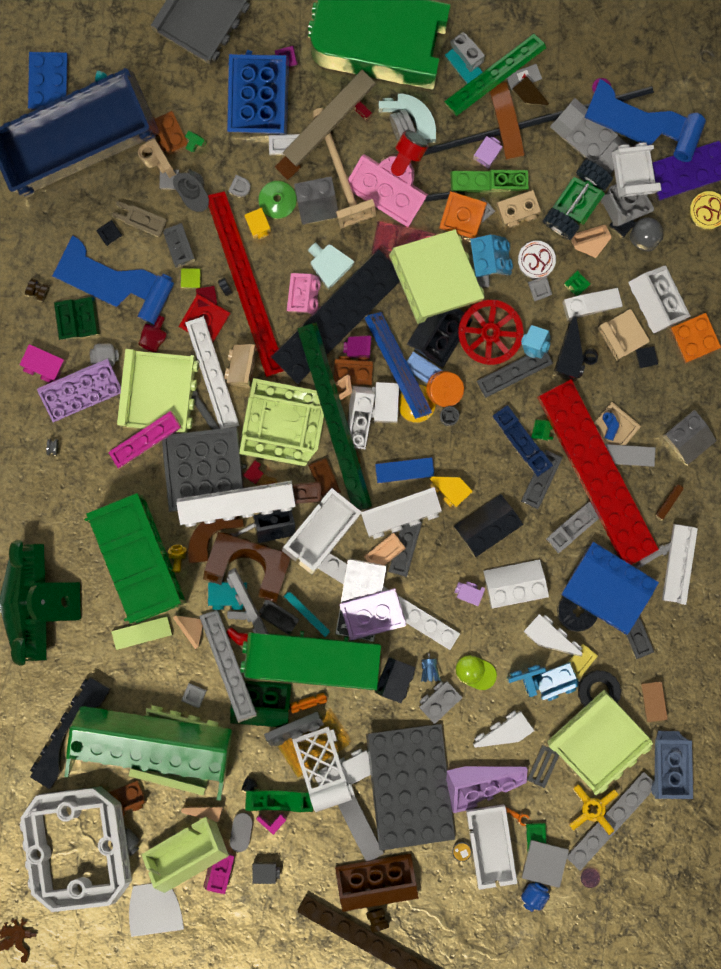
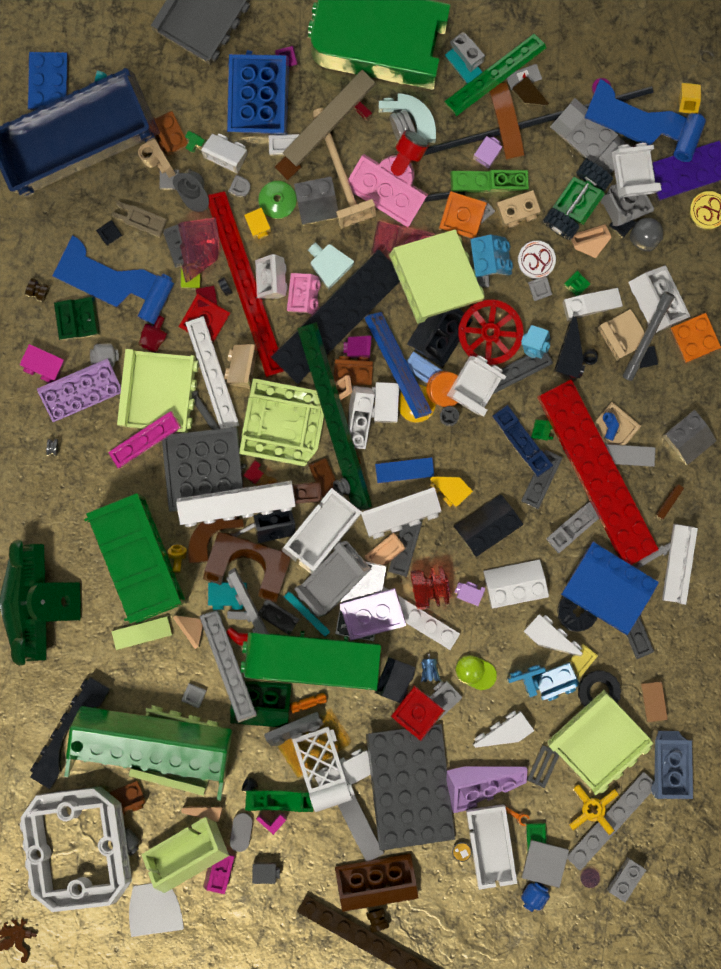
(198, 246): none -> clear pink slope
(224, 152): none -> white slope
(271, 277): none -> white slope
(333, 579): none -> light grey panel
(341, 486): none -> dark grey bush
(417, 713): none -> red tile
(430, 587): none -> clear red wheel
(476, 384): none -> white panel
(626, 879): none -> light grey brick
(634, 363): none -> dark grey piece
(689, 98): none -> yellow brick

